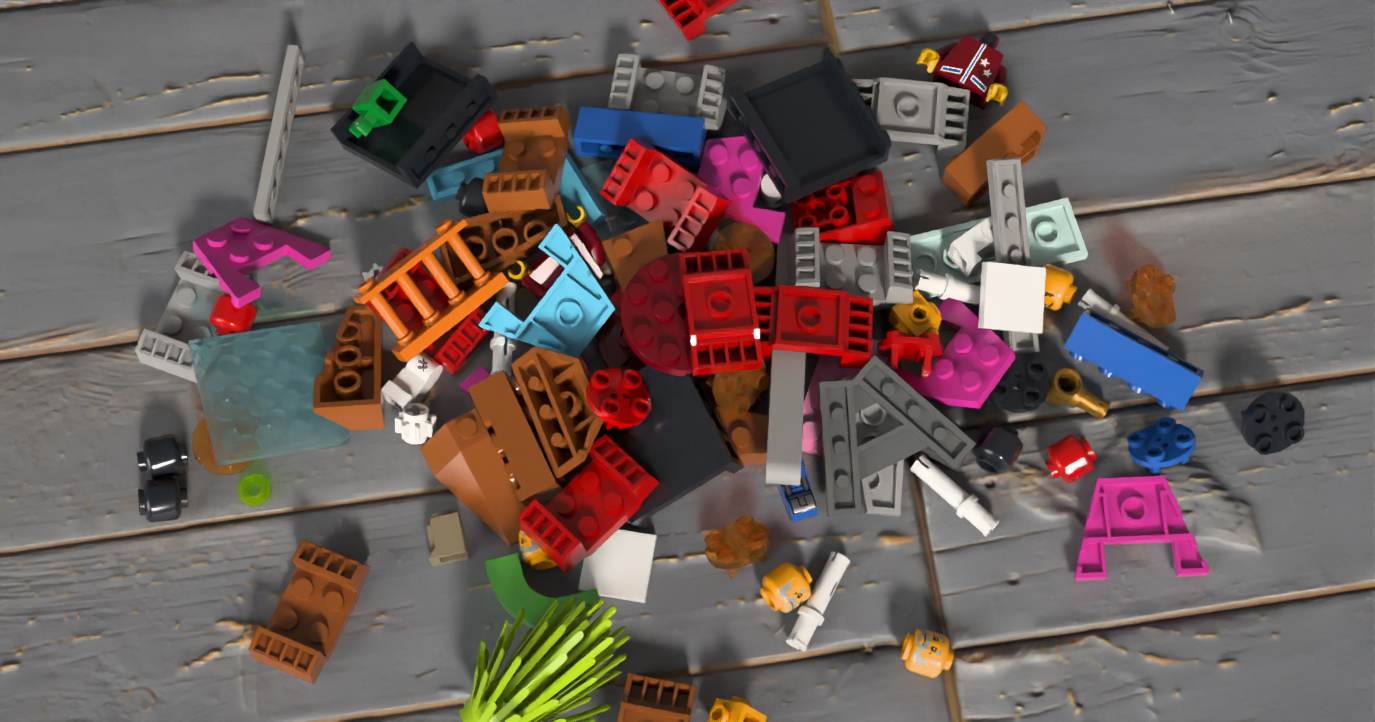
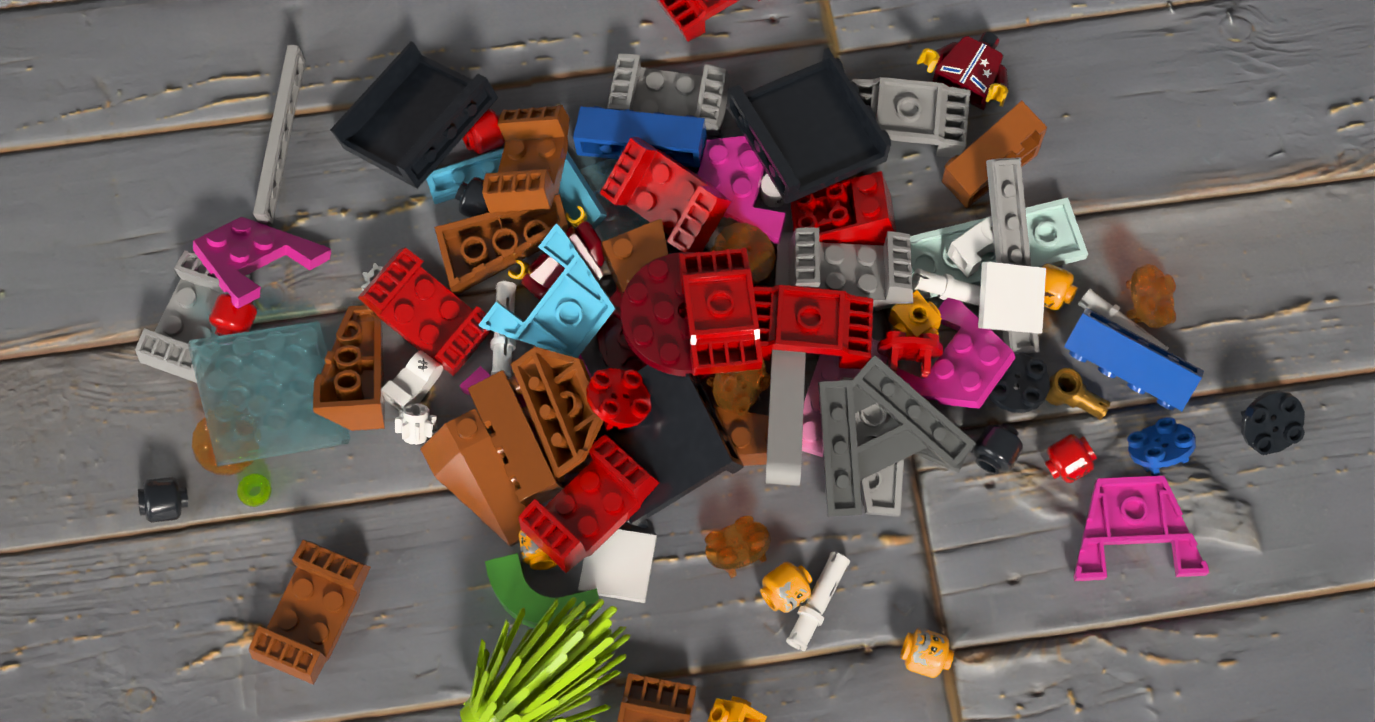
(163, 456): black head -> none
(376, 106): green brick -> none
(446, 538): dark tan window -> none
(460, 302): orange fence -> none
(798, 499): leg -> none
(952, 493): white pin -> none

